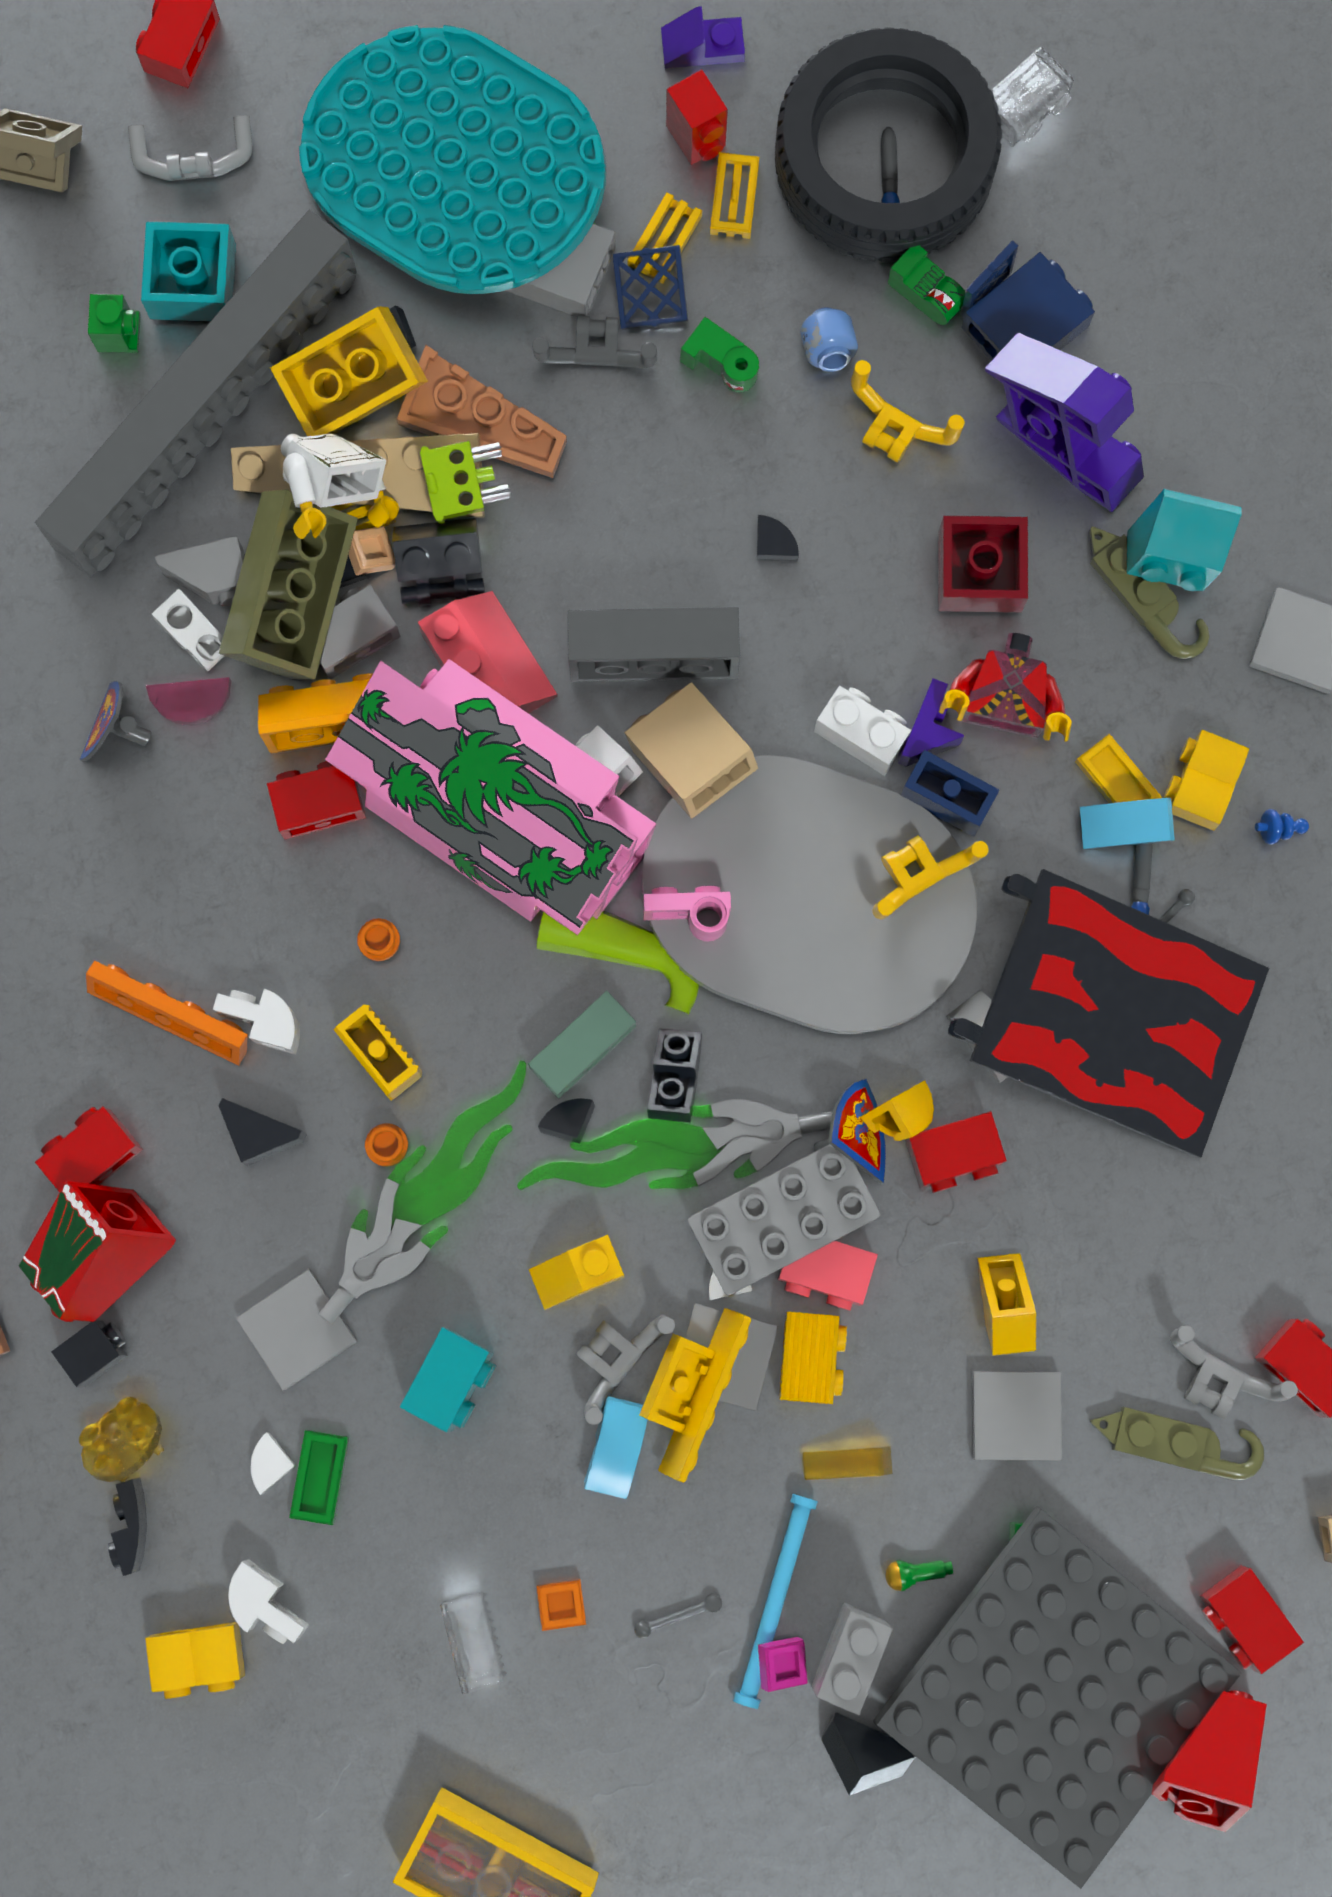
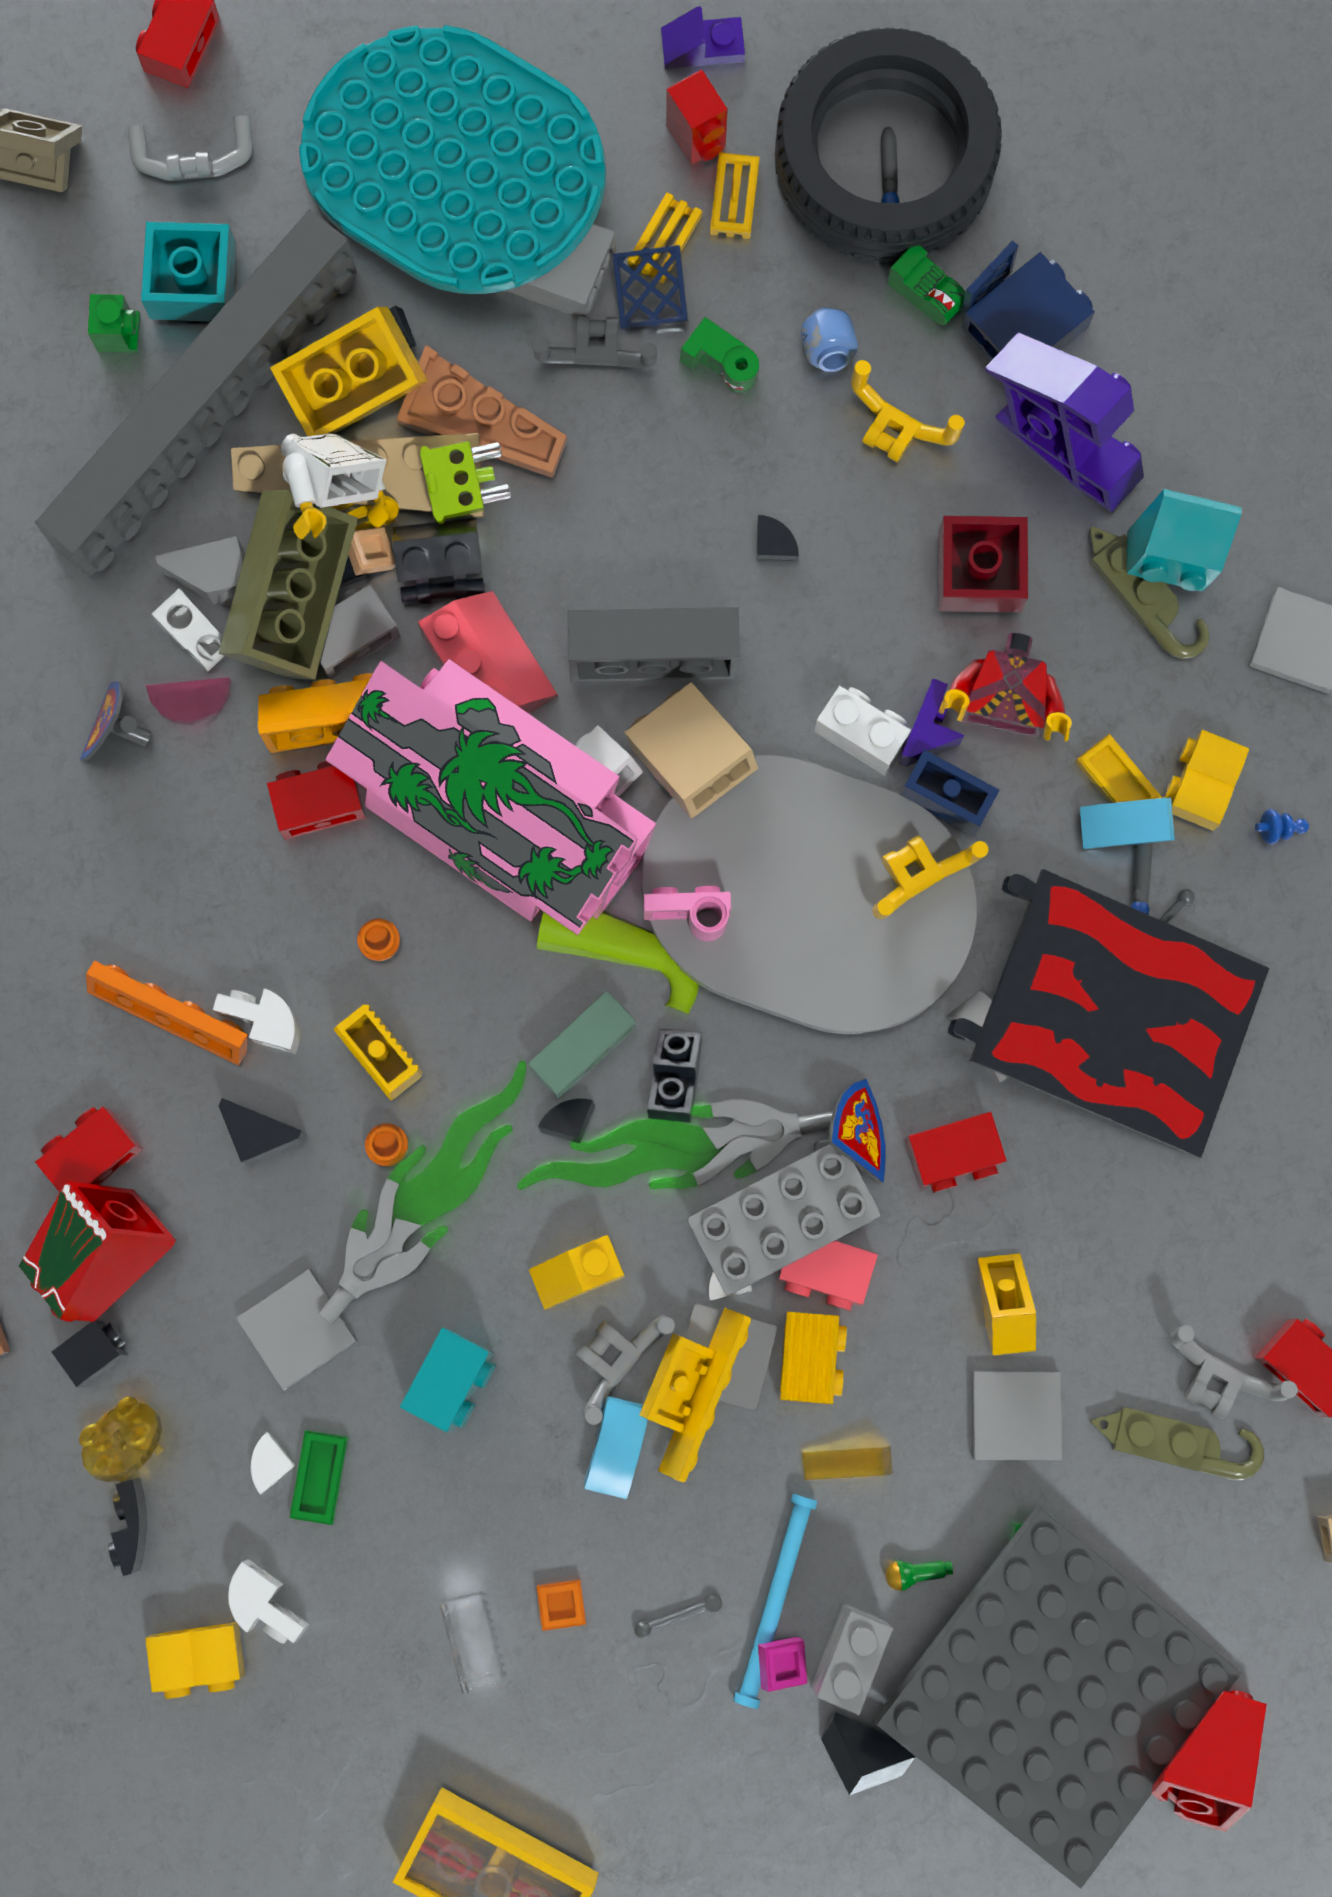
(903, 1114): yellow brick -> none
(1031, 94): clear brick -> none
(1250, 1620): red brick -> none

